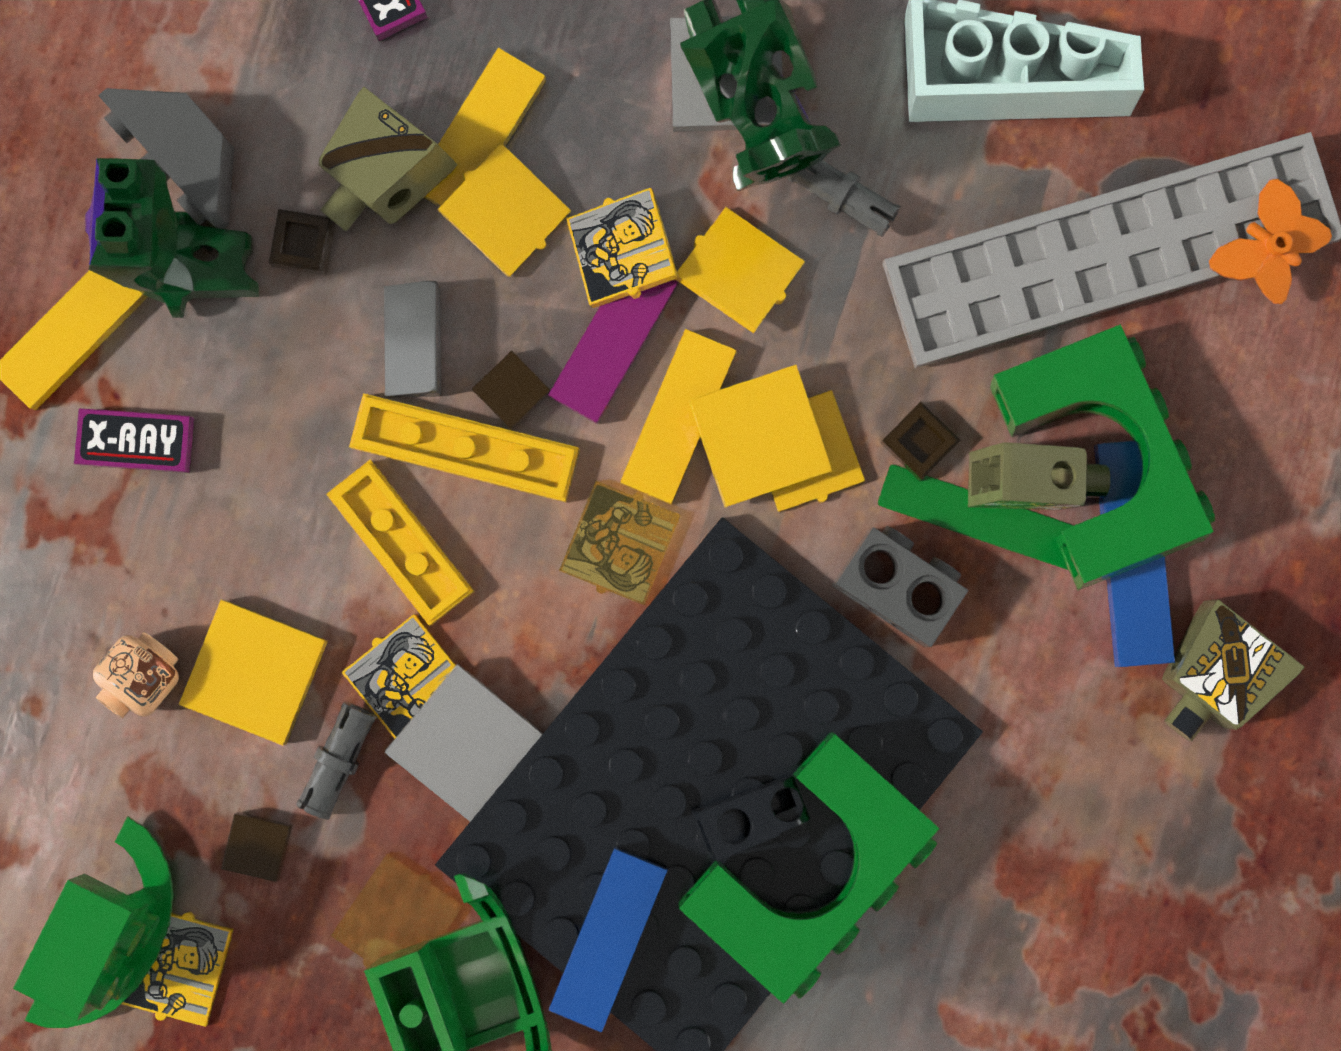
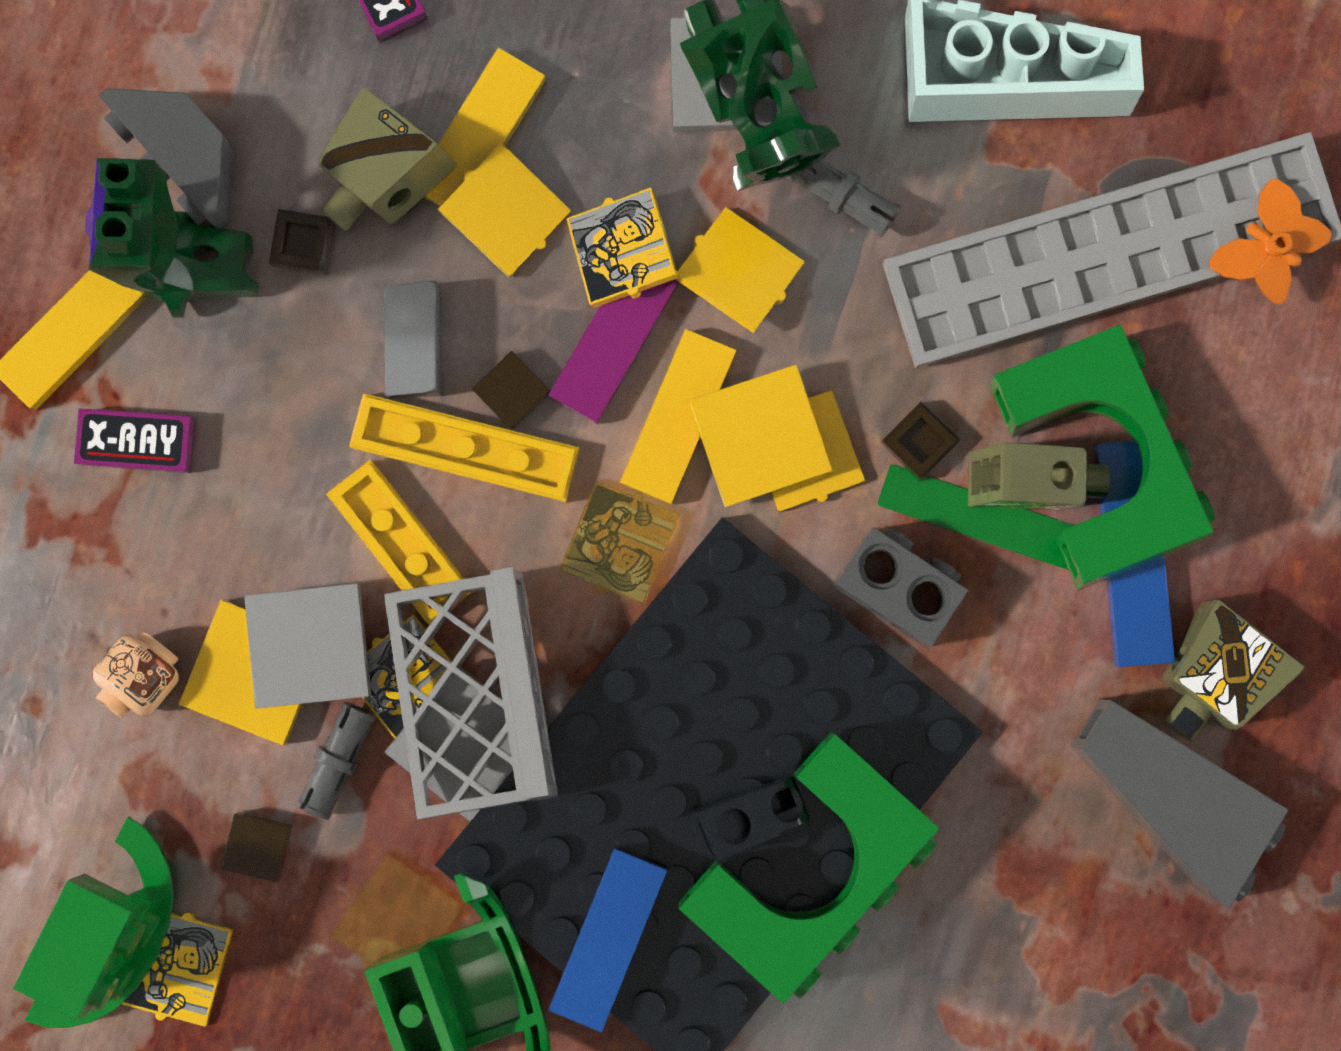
(307, 645): none -> light grey tile
(519, 690): none -> light grey fence
(1185, 802): none -> dark grey slope

